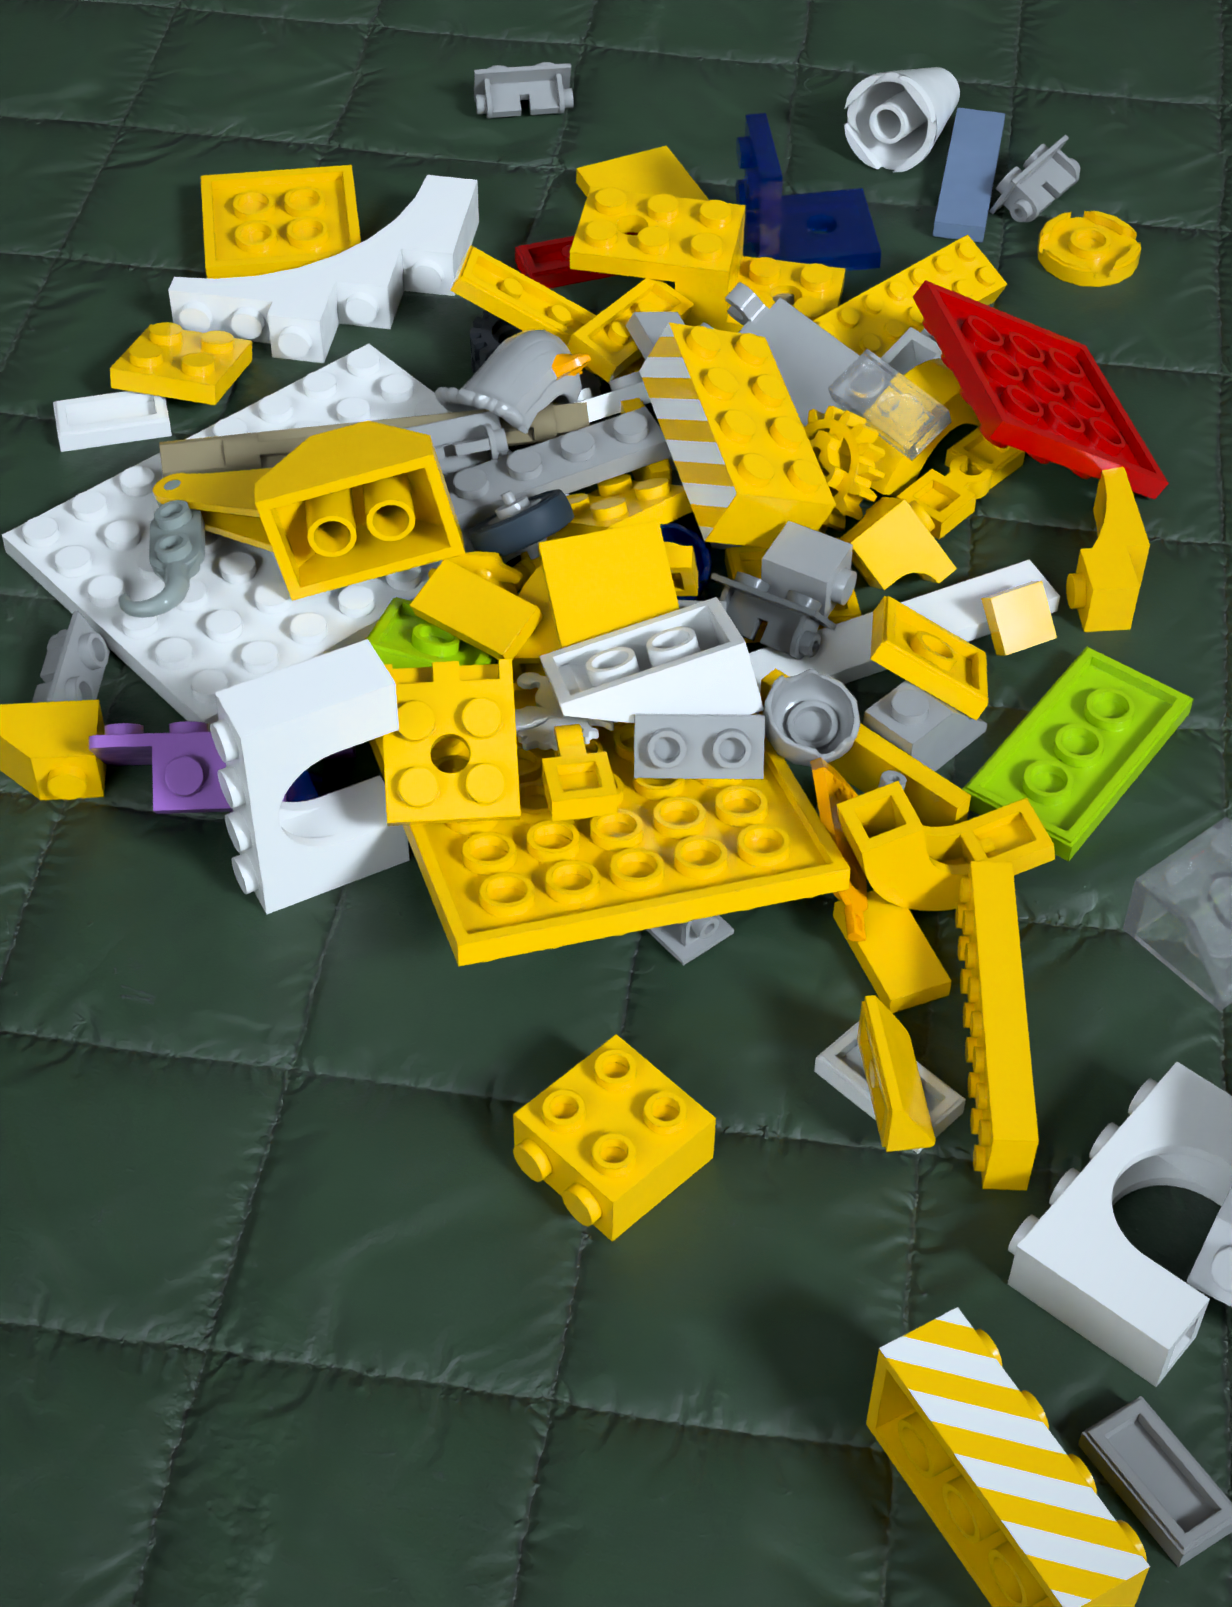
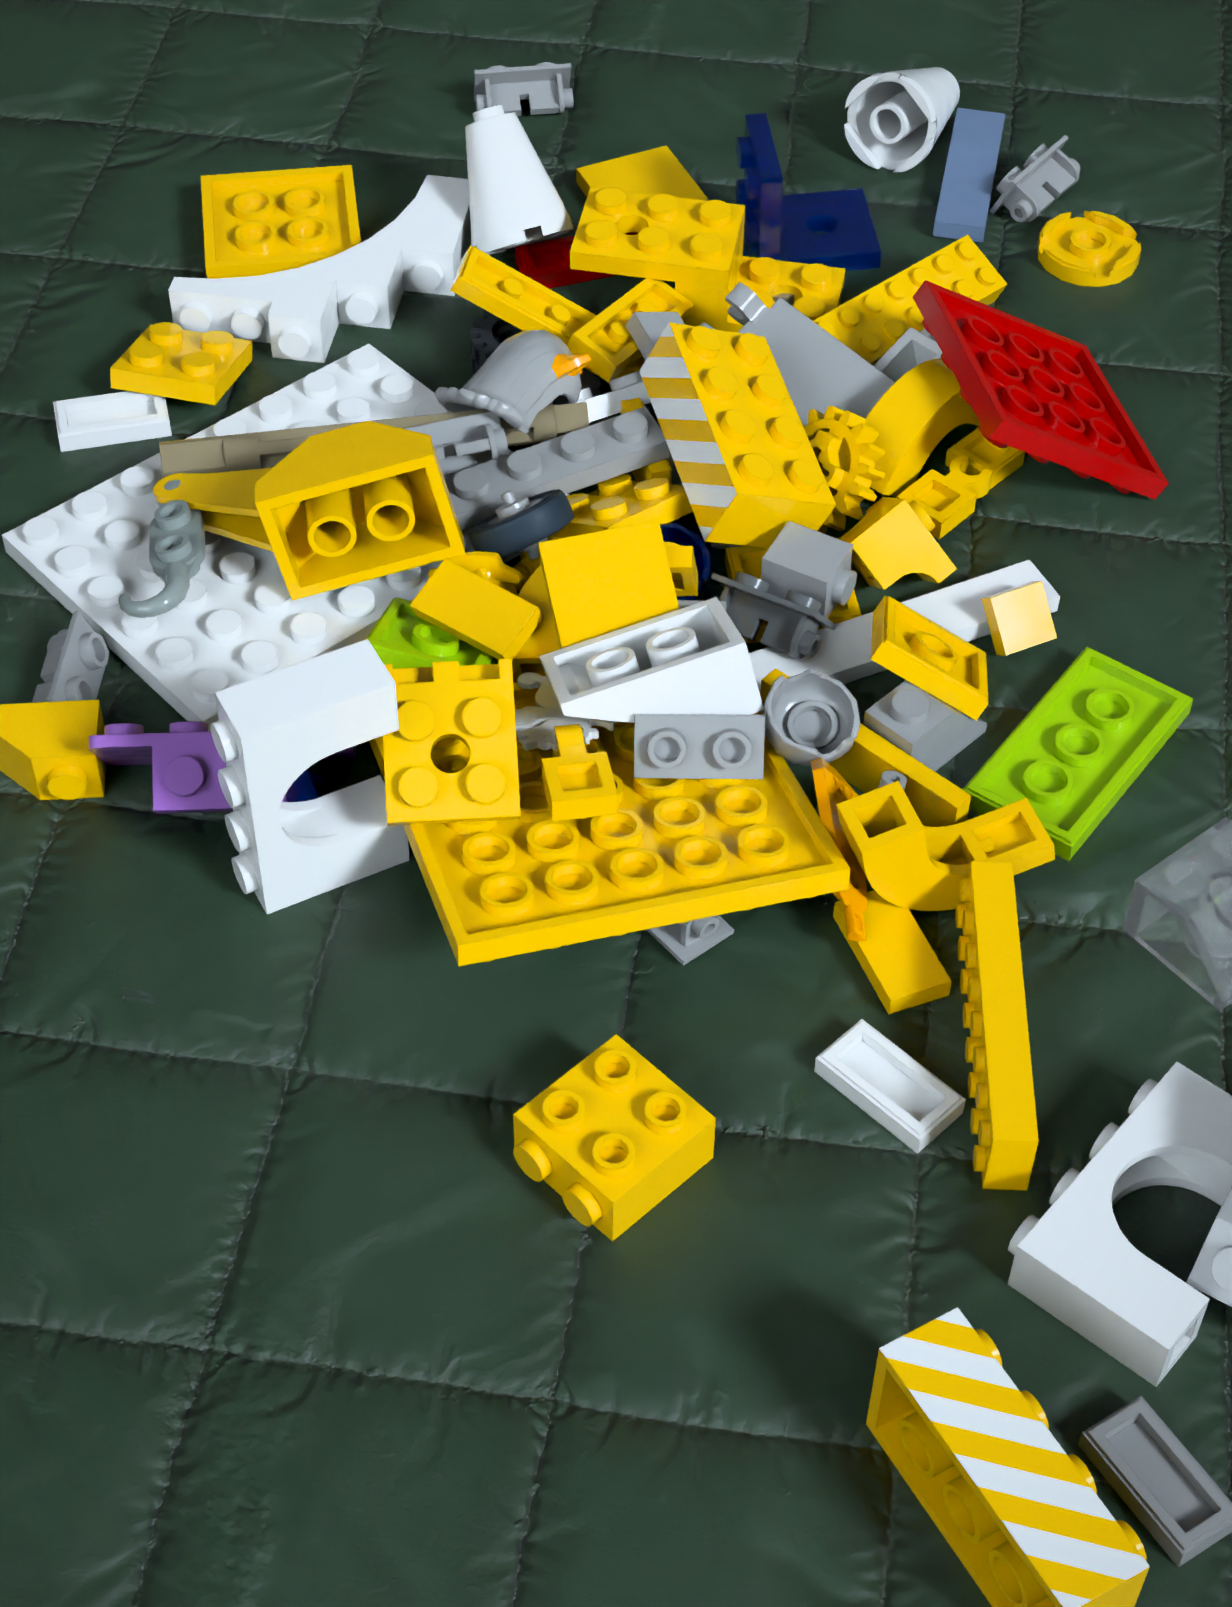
(508, 186): none -> white cone
(890, 404): clear plate -> none
(893, 1079): yellow slope -> none
(1113, 569): yellow slope -> none

